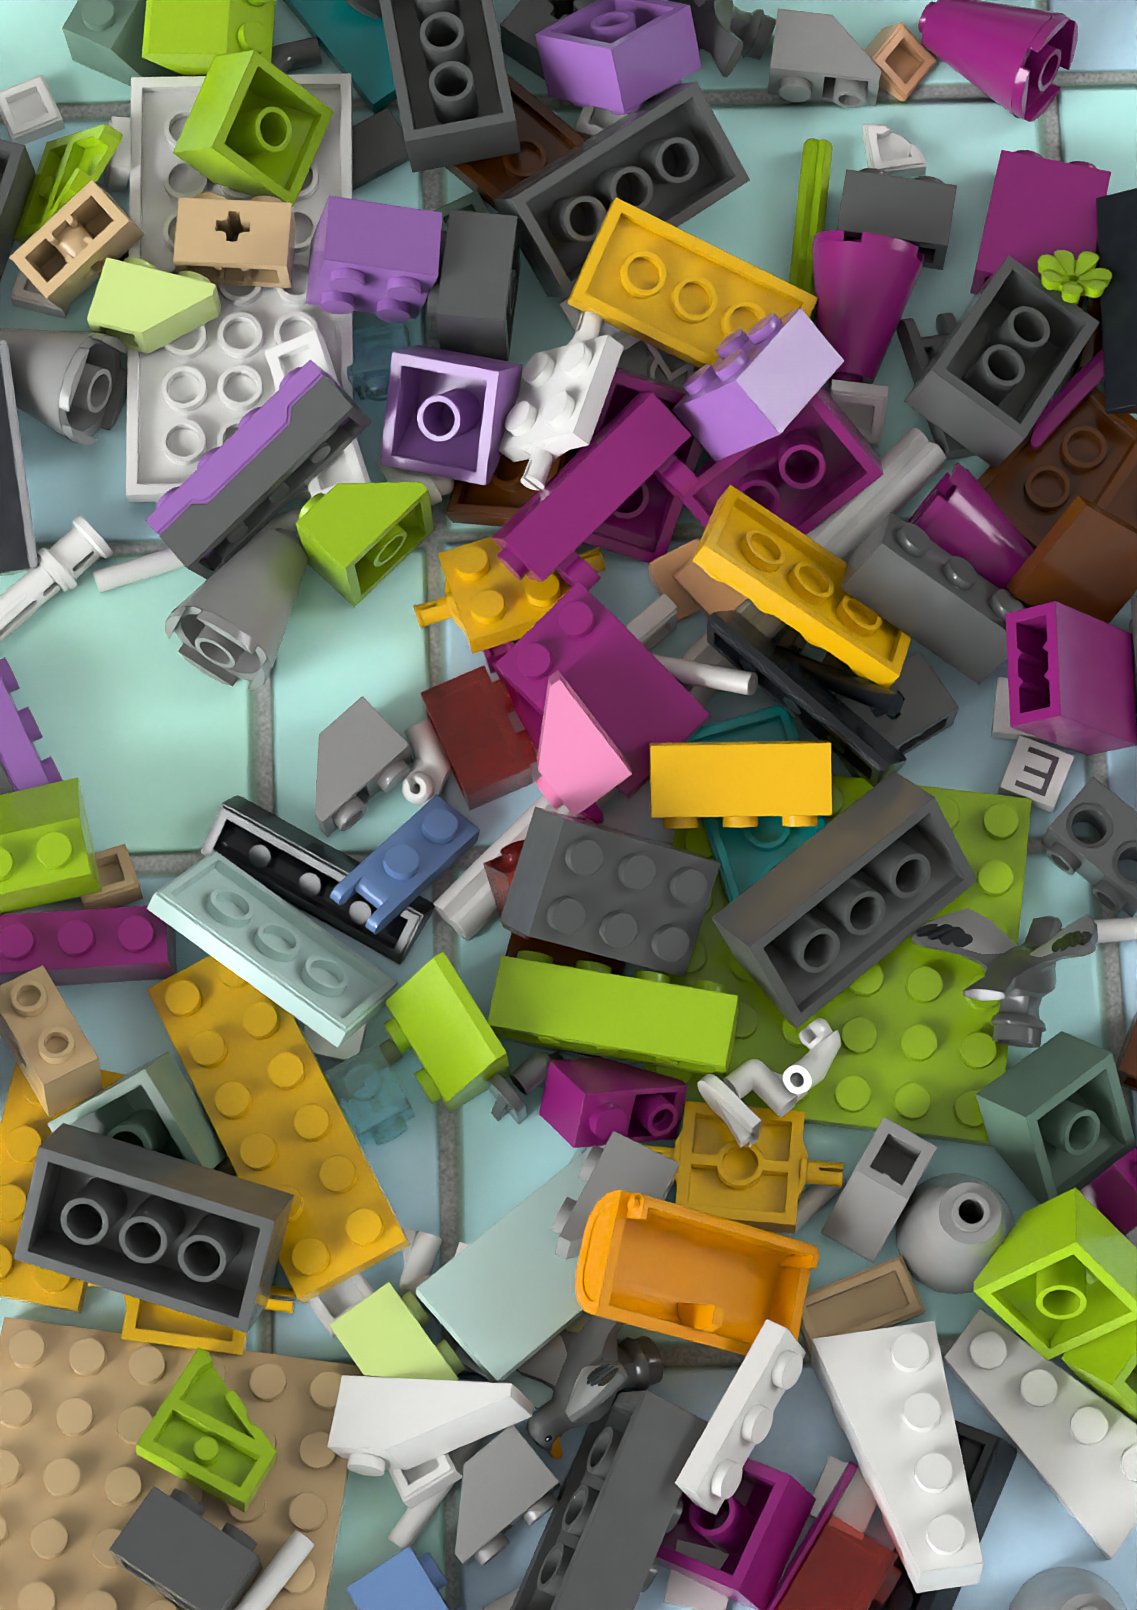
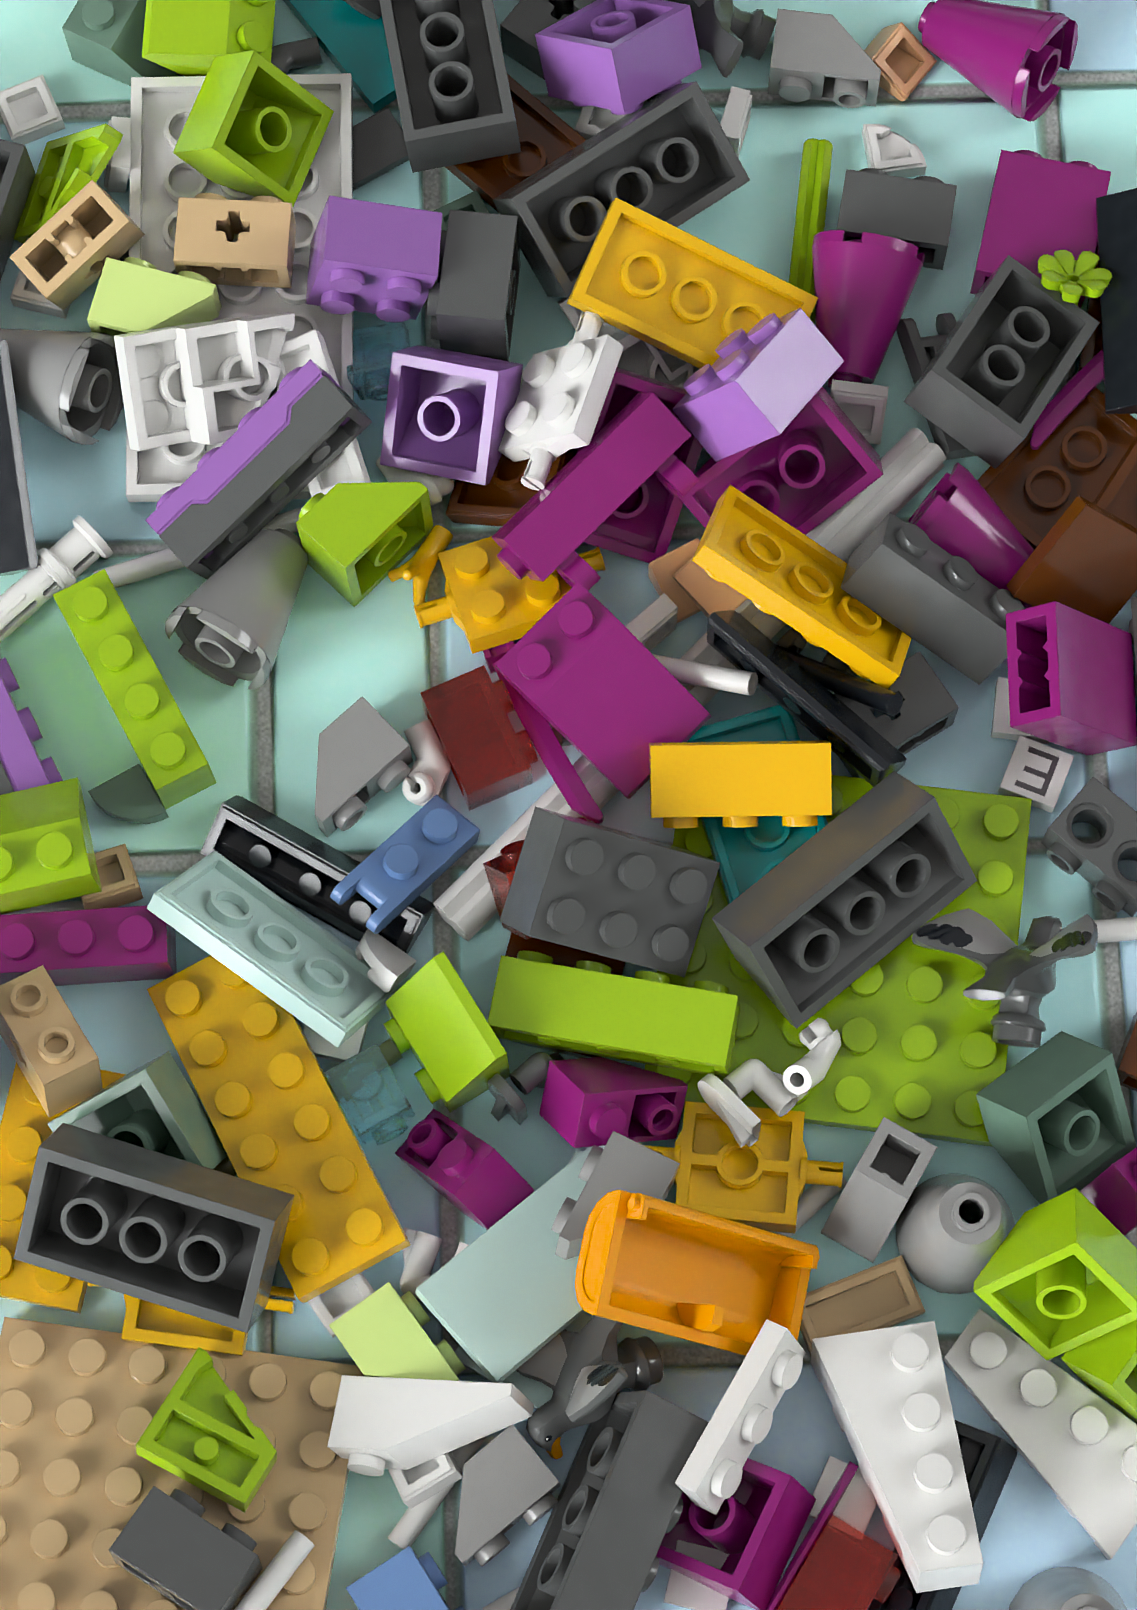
(129, 798): none -> sand green tile
(135, 689): none -> lime brick
(198, 377): none -> white slope
(387, 962): none -> white tile
(423, 562): none -> yellow bar
(463, 1169): none -> magenta slope
(575, 752): bright pink slope -> none
(737, 117): none -> white tile

